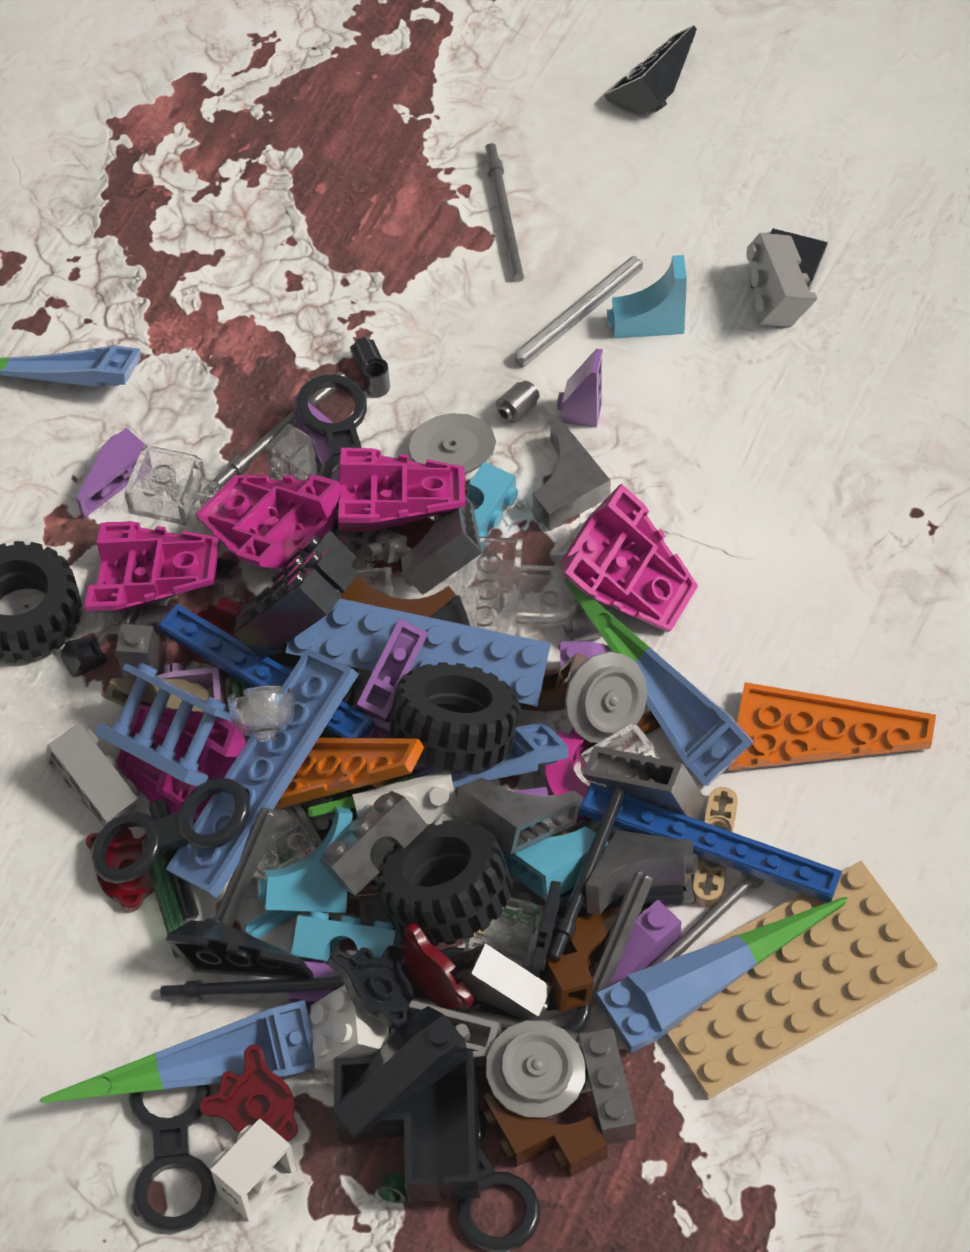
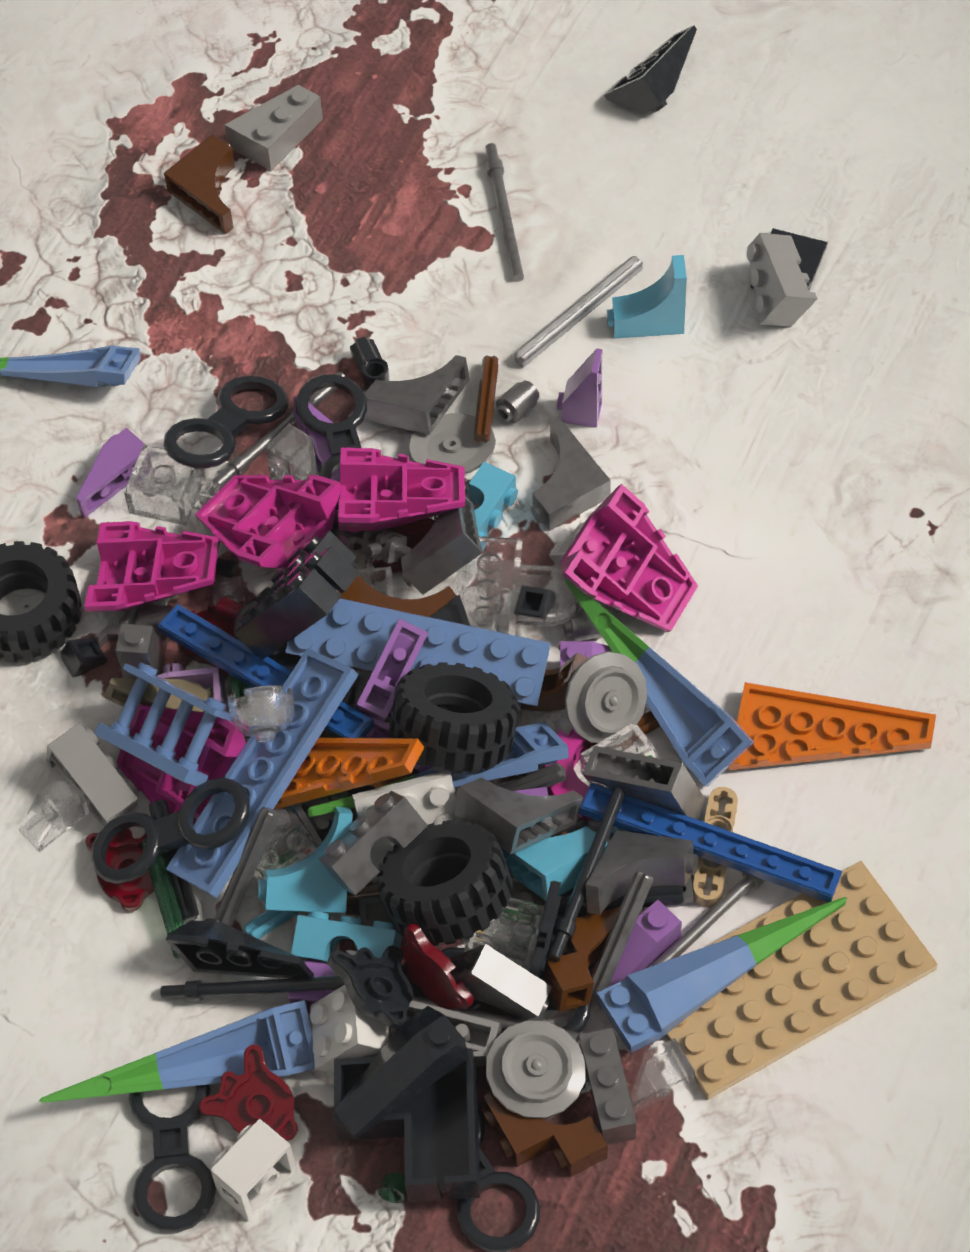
(53, 812): none -> clear slope
(198, 178): none -> reddish brown arch
(226, 422): none -> black bar
(275, 126): none -> light grey wedge
(417, 402): none -> flat silver arch
(486, 399): none -> reddish brown axle
(534, 603): none -> black slope
(541, 778): none -> dark grey axle
(661, 1075): none -> clear slope

